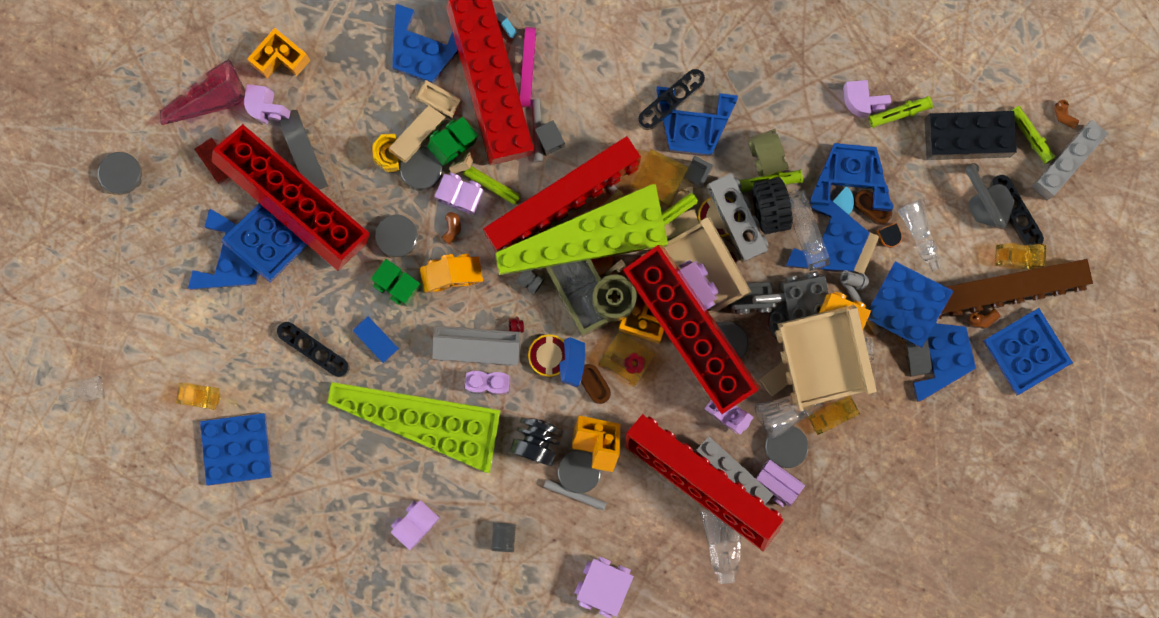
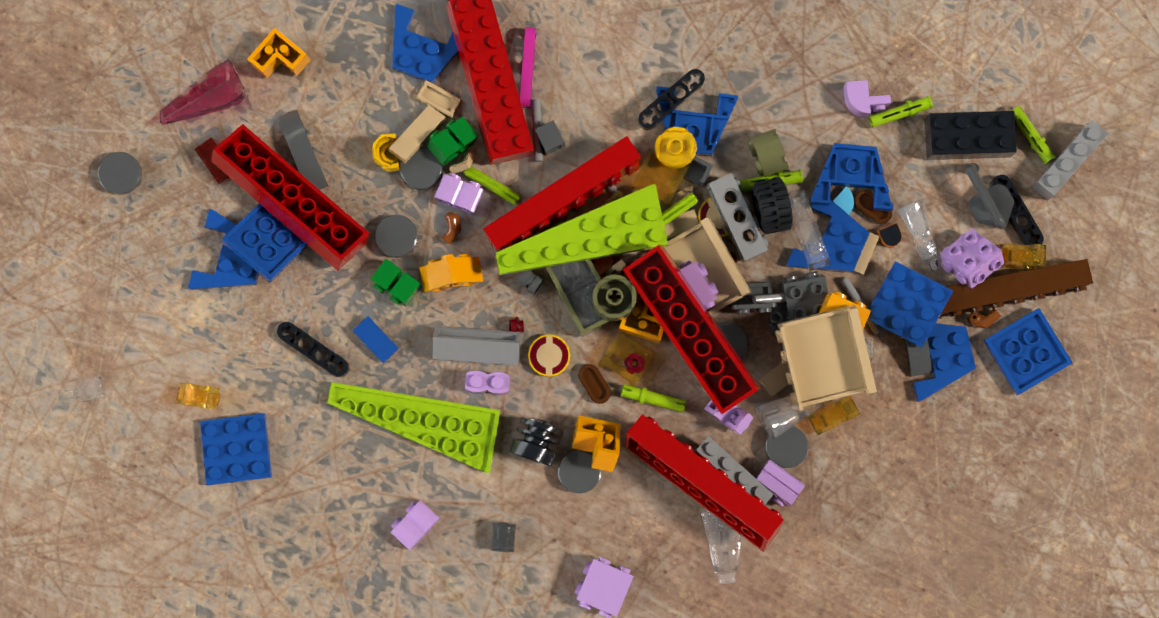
(259, 104): lavender brick -> none
(505, 23): medium azure tile -> none
(572, 367): blue slope -> none
(577, 496): light grey bar -> none
(657, 399): none -> lime pin
(675, 147): none -> yellow tile
(859, 280): light grey pin -> none
(971, 258): none -> lavender brick
(1063, 116): dark orange arm -> none

